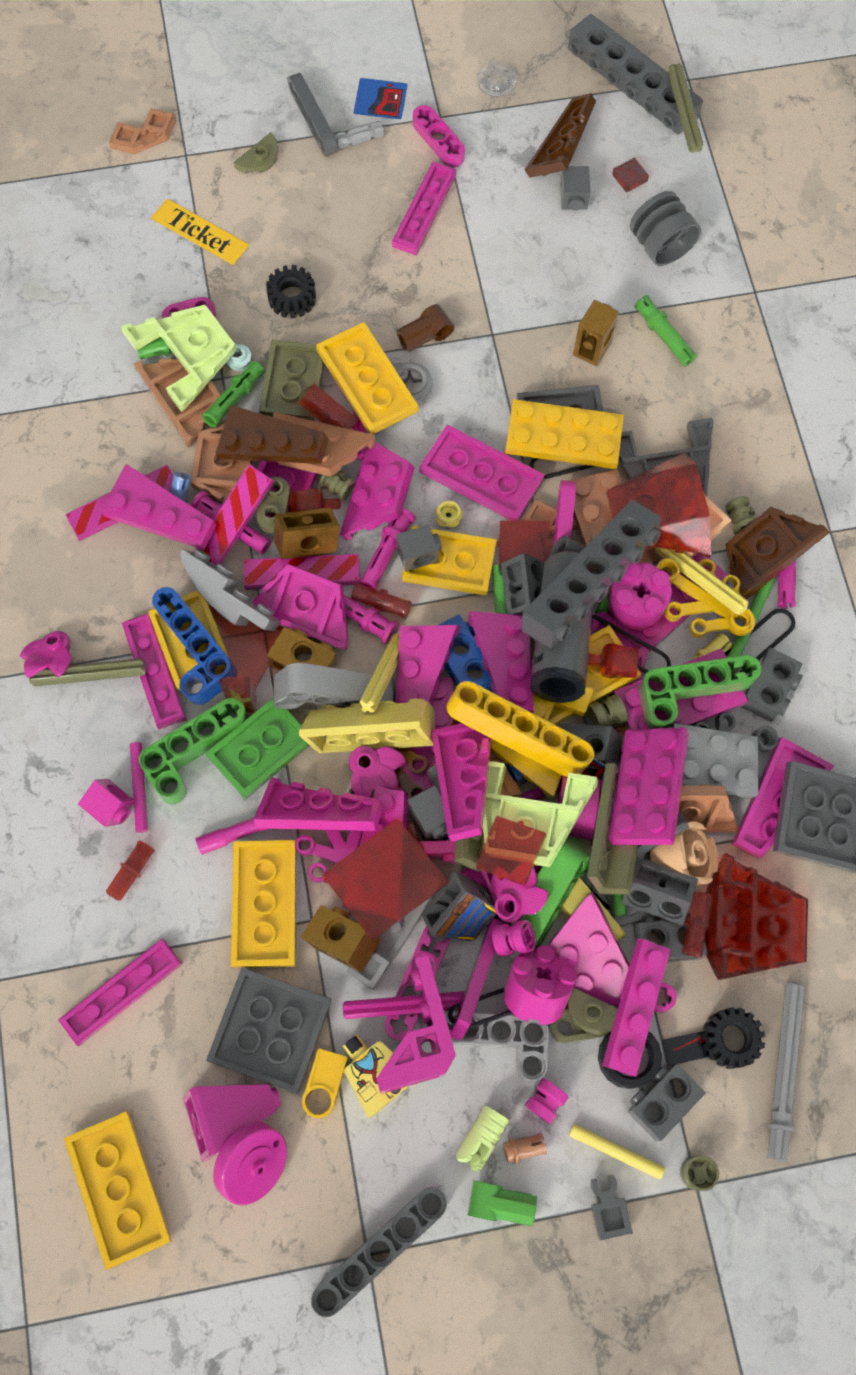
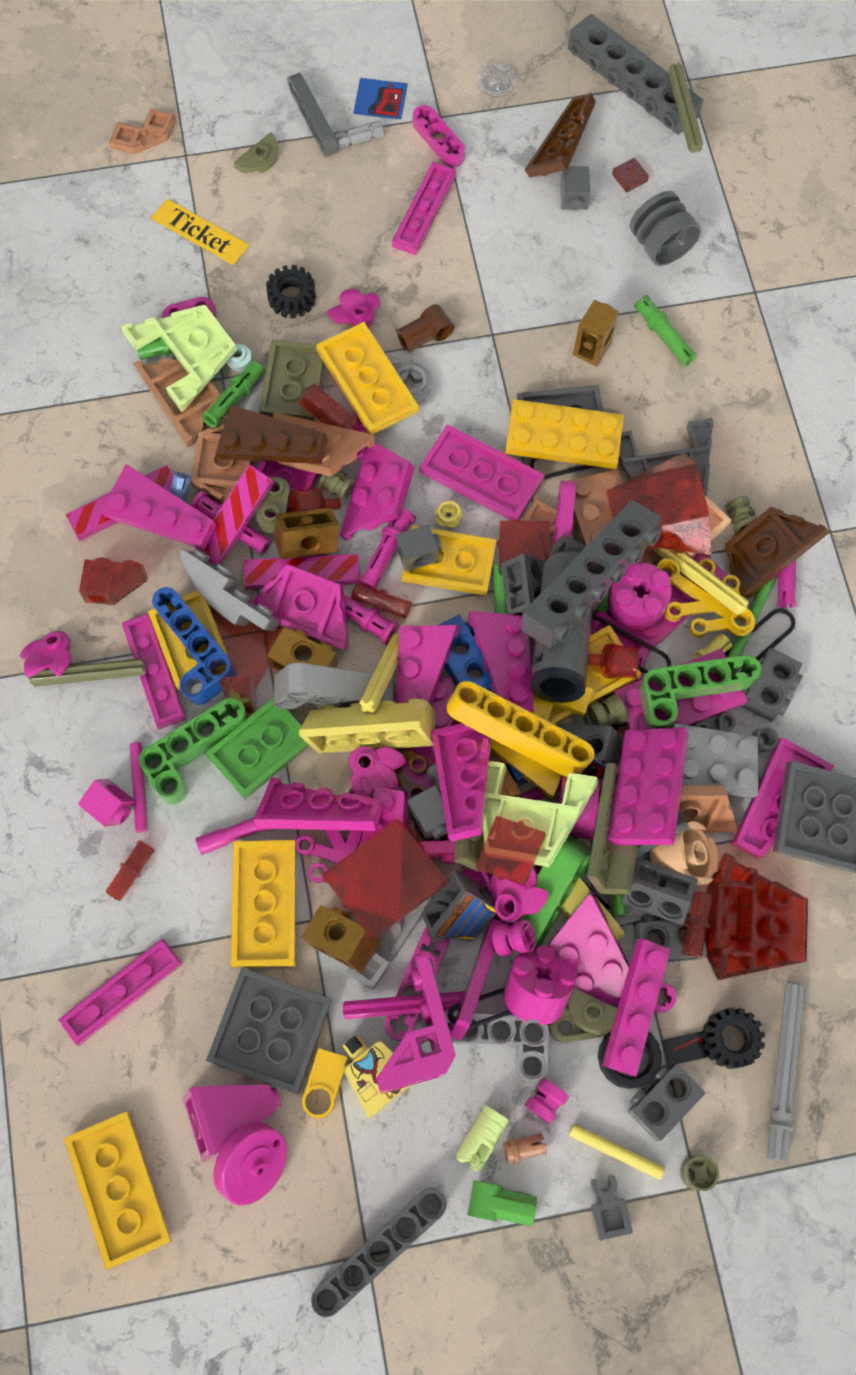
(110, 581): none -> clear red slope
(355, 308): none -> dark pink plate

